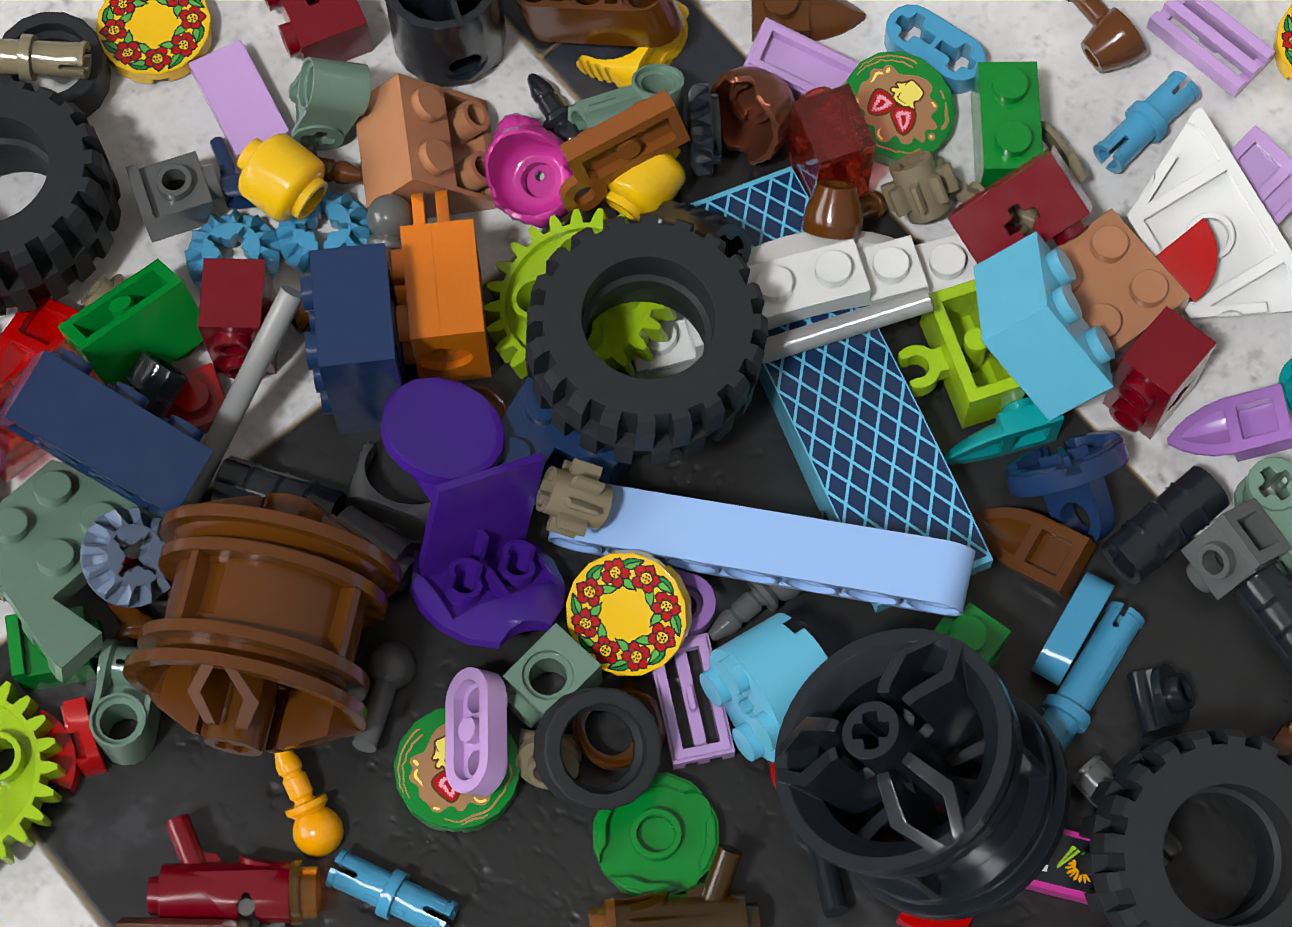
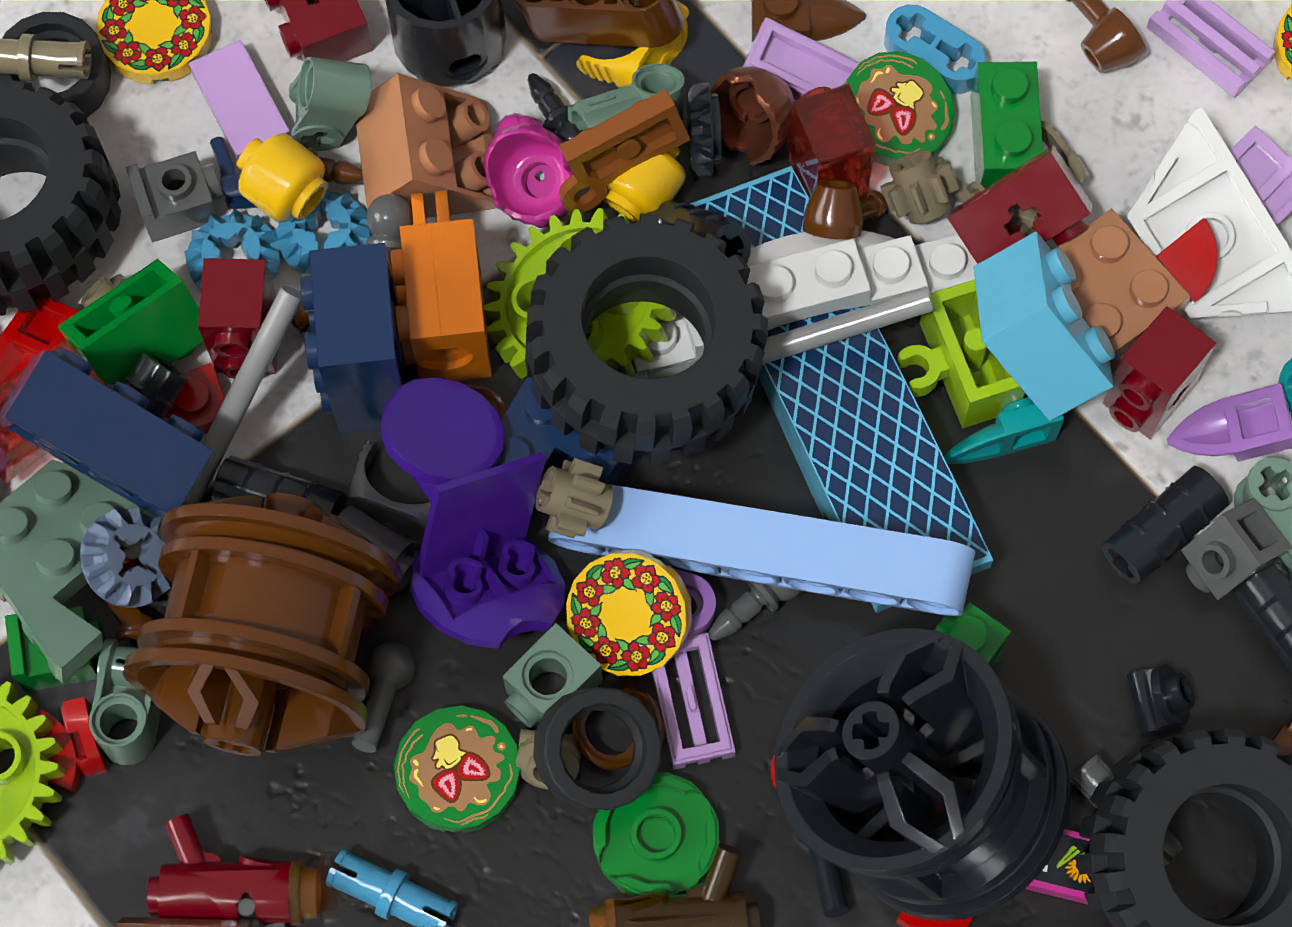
(316, 827): light orange bar -> none
(476, 732): lavender plate -> none
(758, 680): medium azure brick -> none
(1035, 547): reddish brown plate -> none
(1070, 706): dark azure pin -> none
(1072, 478): dark blue tile -> none
(1072, 628): dark azure beam -> none
(1146, 122): dark azure pin -> none

